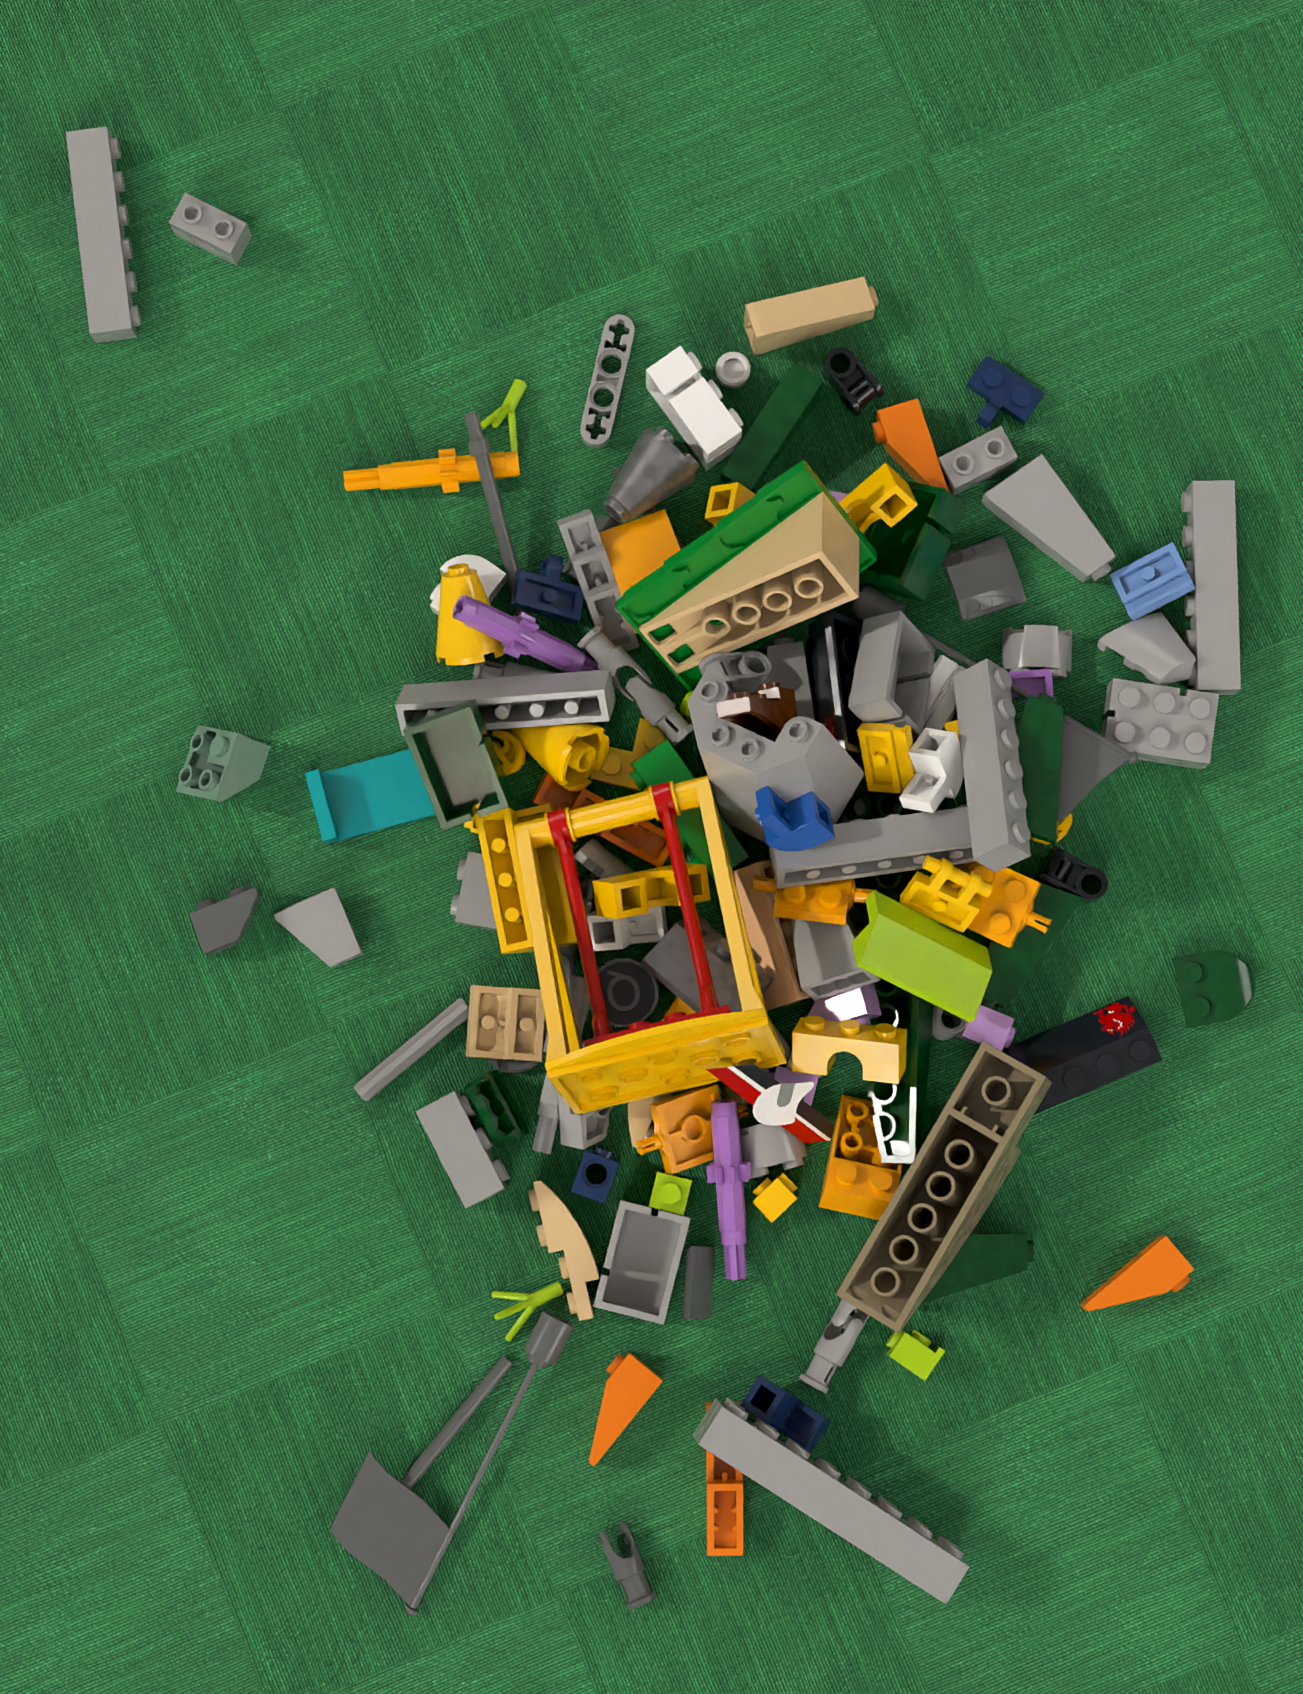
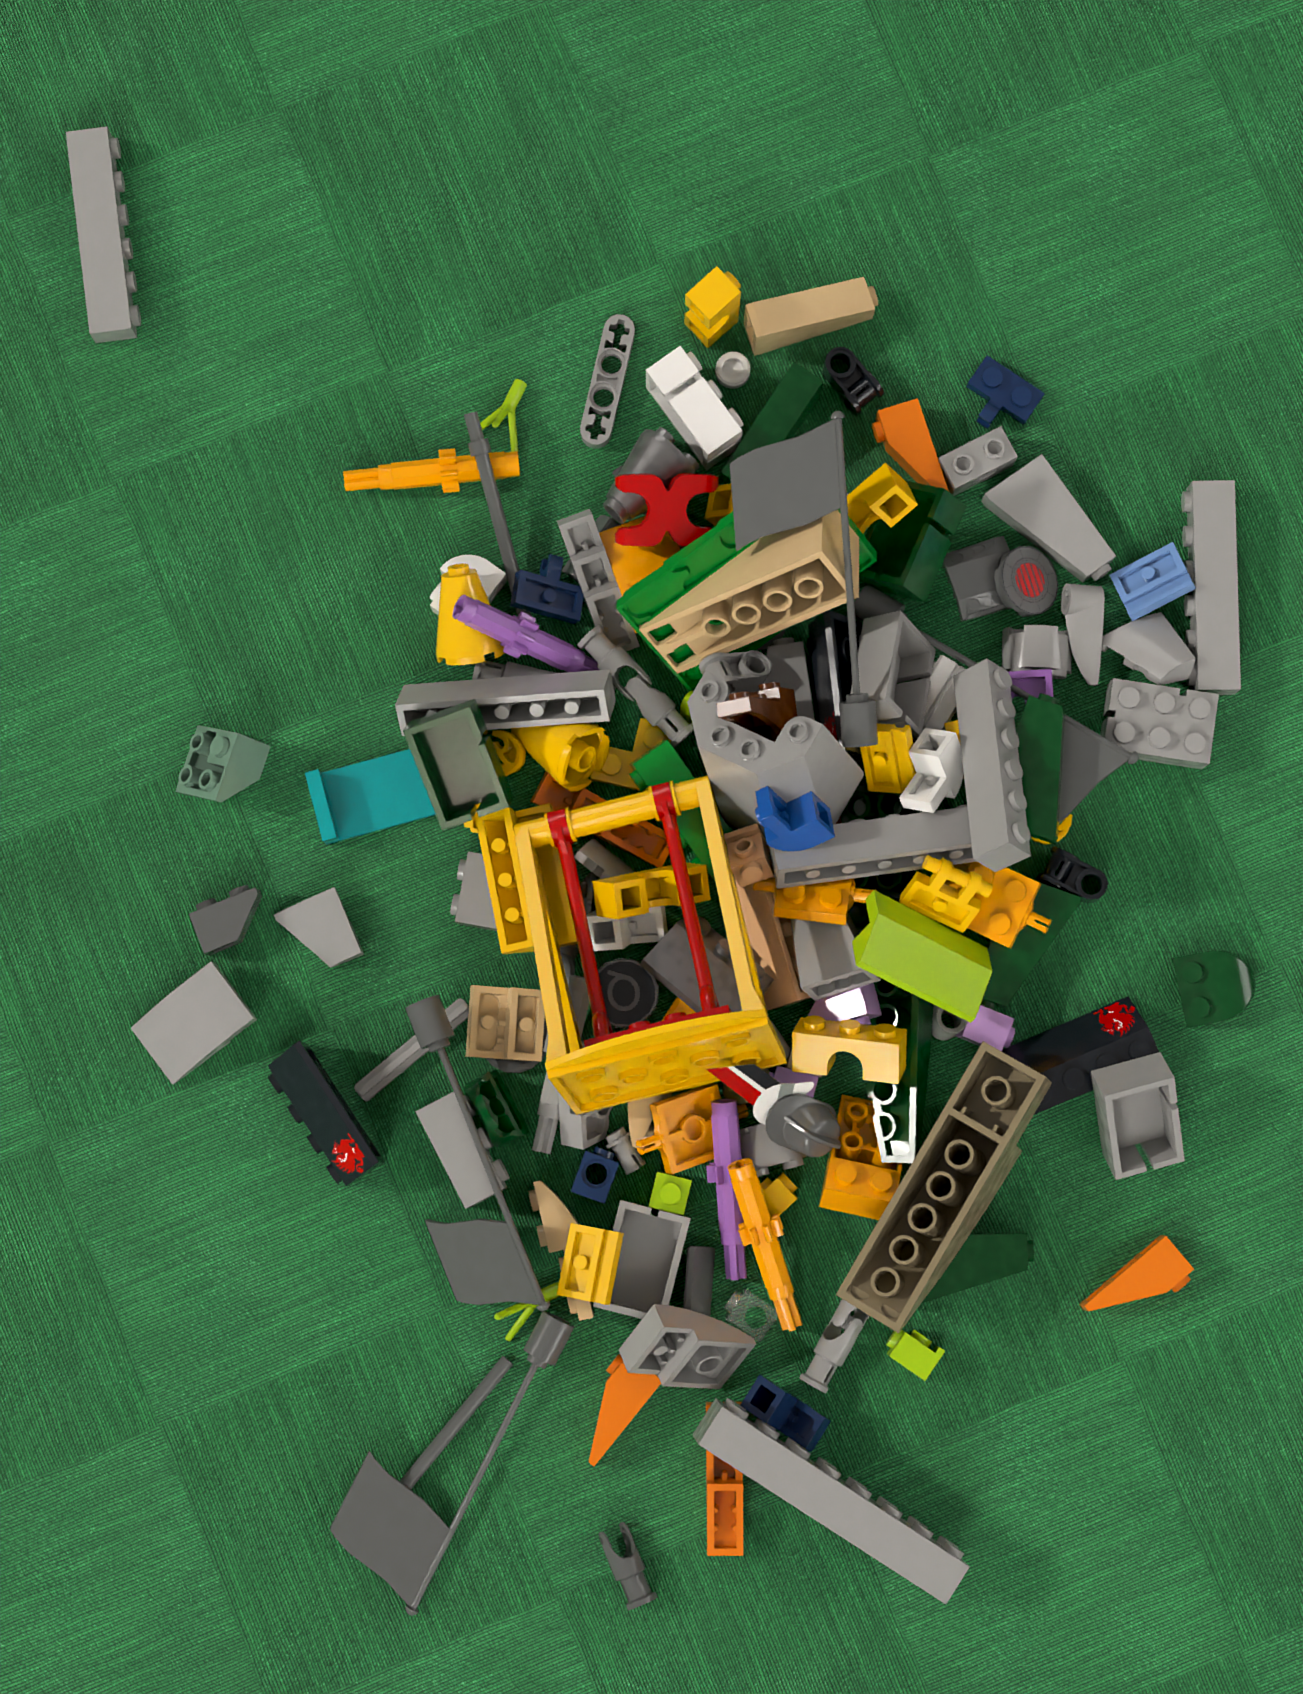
(193, 1022): none -> light grey slope
(210, 229): light grey brick -> none
(325, 1113): none -> black slope
(478, 1255): none -> dark grey flag
(590, 1264): none -> yellow plate
(624, 1151): none -> light grey pin
(664, 507): none -> red piece
(685, 1348): none -> light grey slope
(713, 306): none -> yellow arch
(737, 1308): none -> clear bracket
(748, 855): none -> light nougat brick
(763, 1233): none -> light orange piece
(789, 488): none -> dark grey flag
(803, 1125): none -> dark grey piece
(1026, 581): none -> tile
(1084, 622): none -> light grey piece
(1135, 1107): none -> light grey piece

